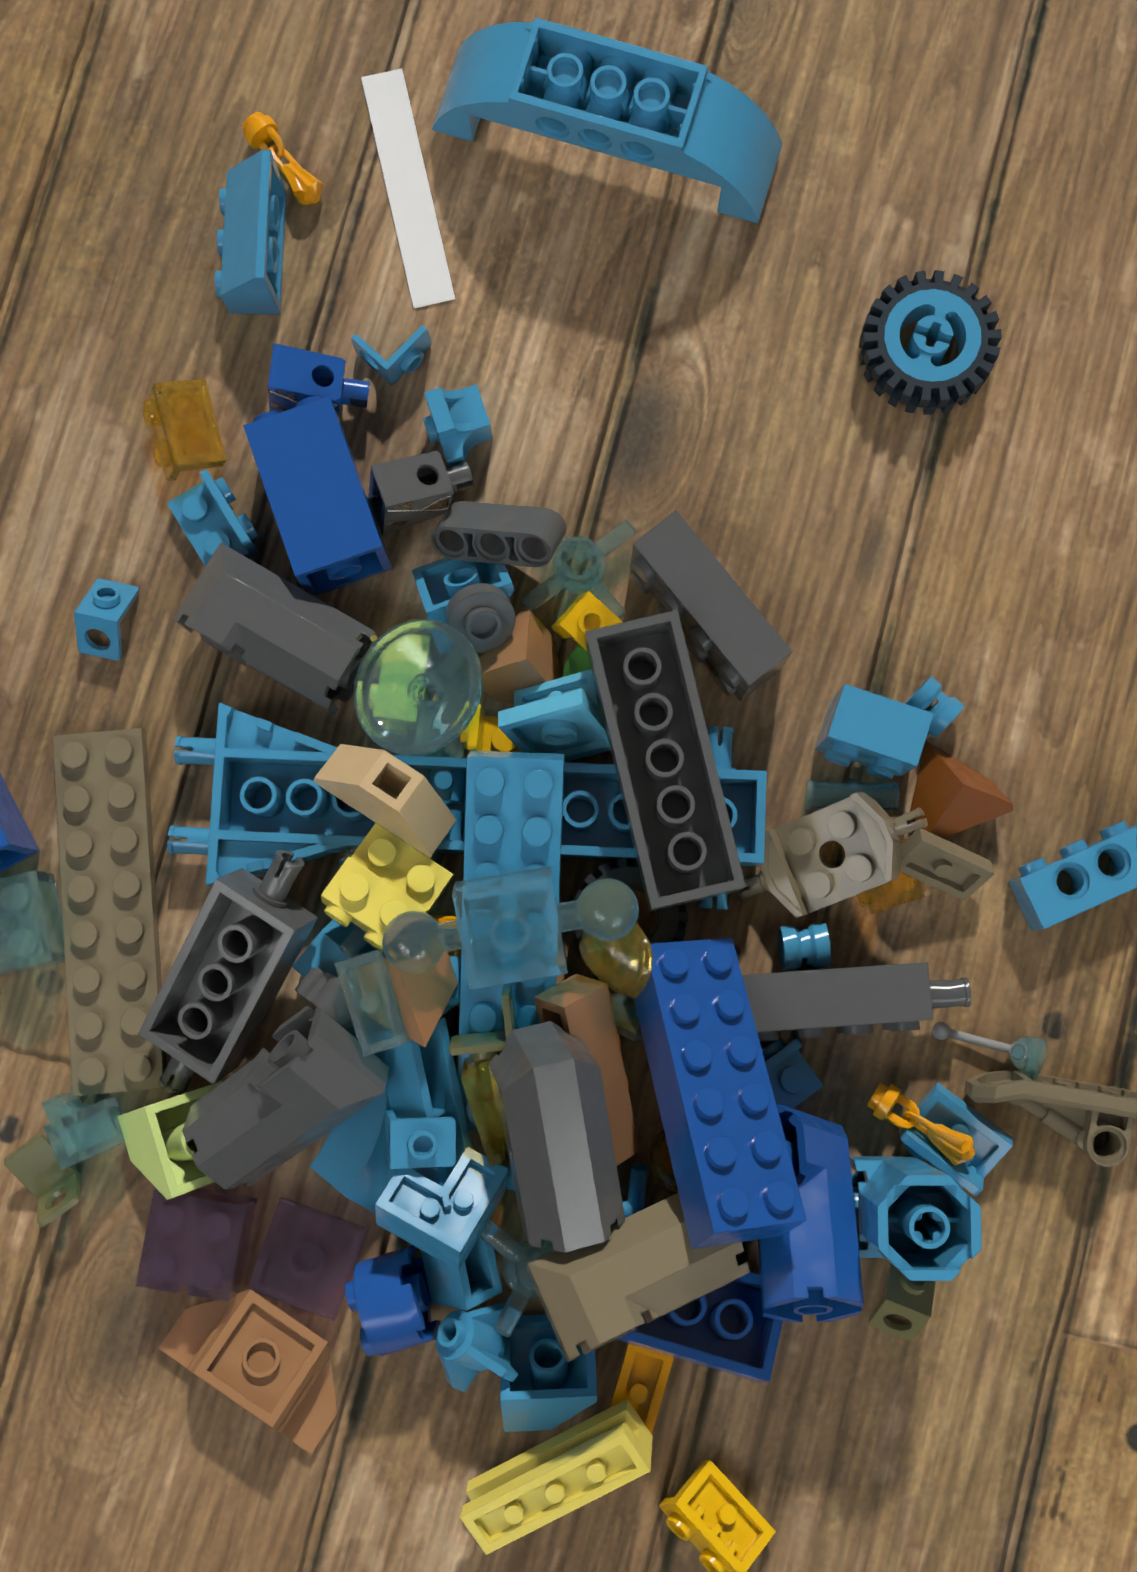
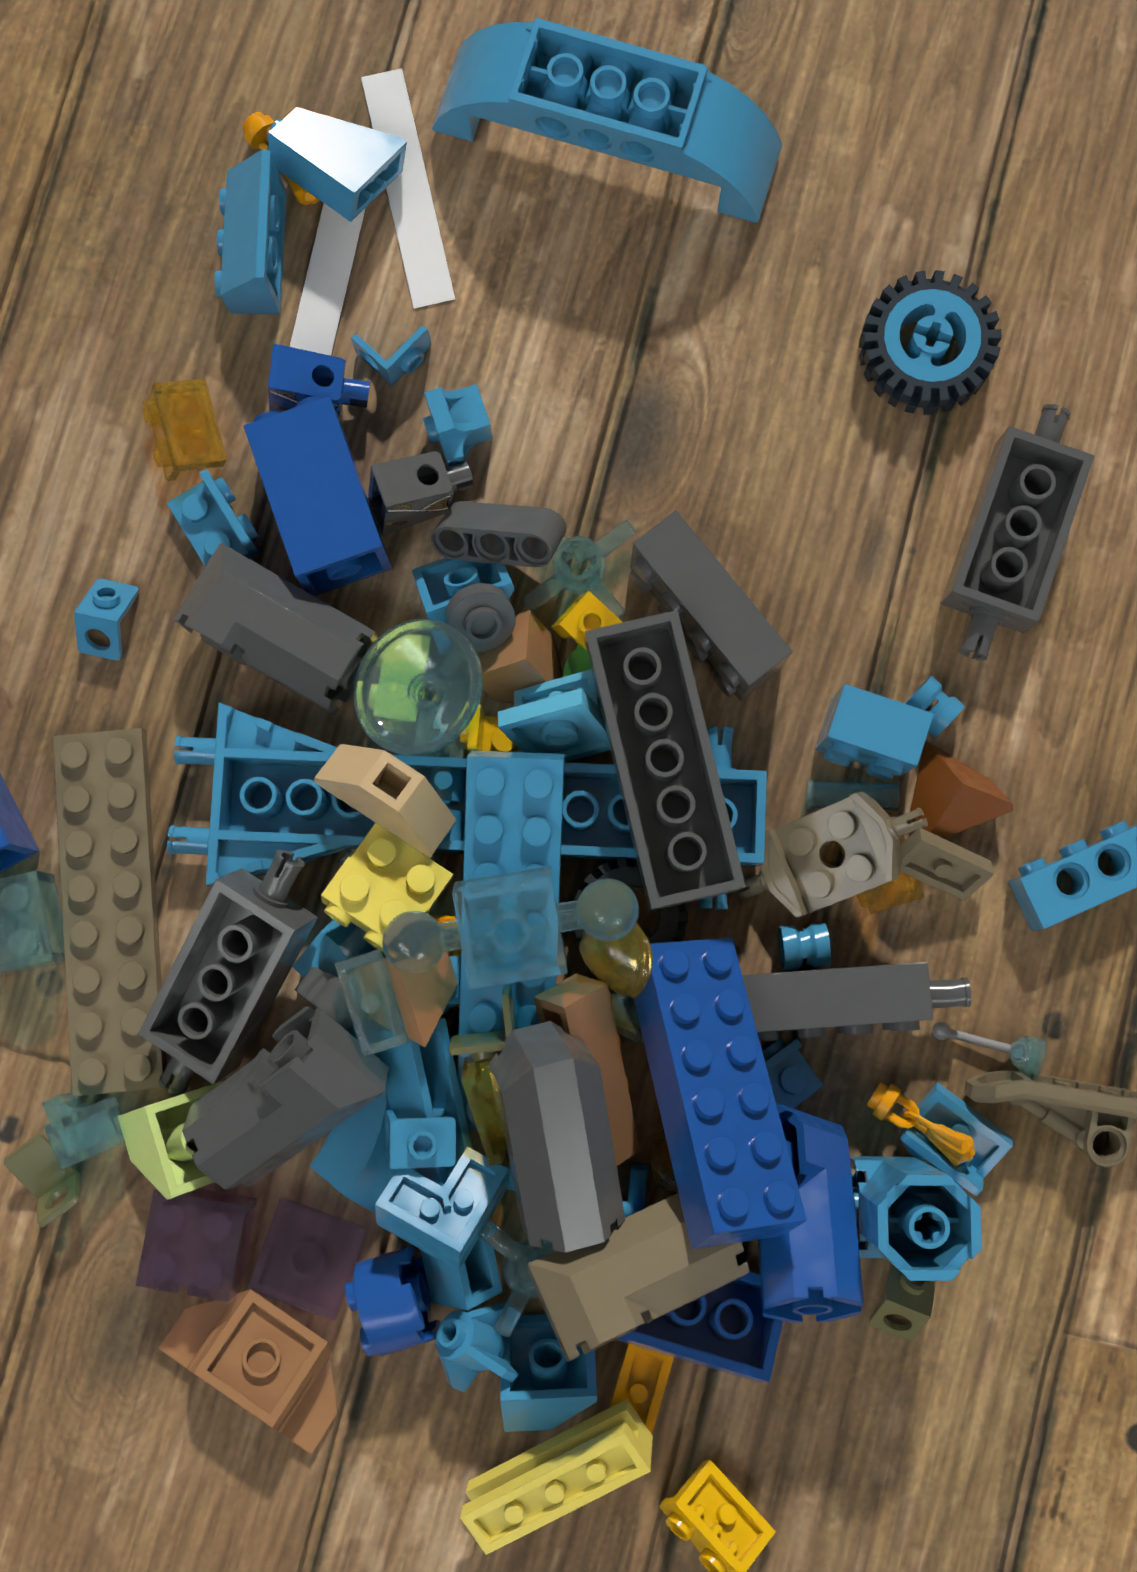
(326, 282): none -> white sticker
(336, 159): none -> slope
(1017, 531): none -> dark grey brick

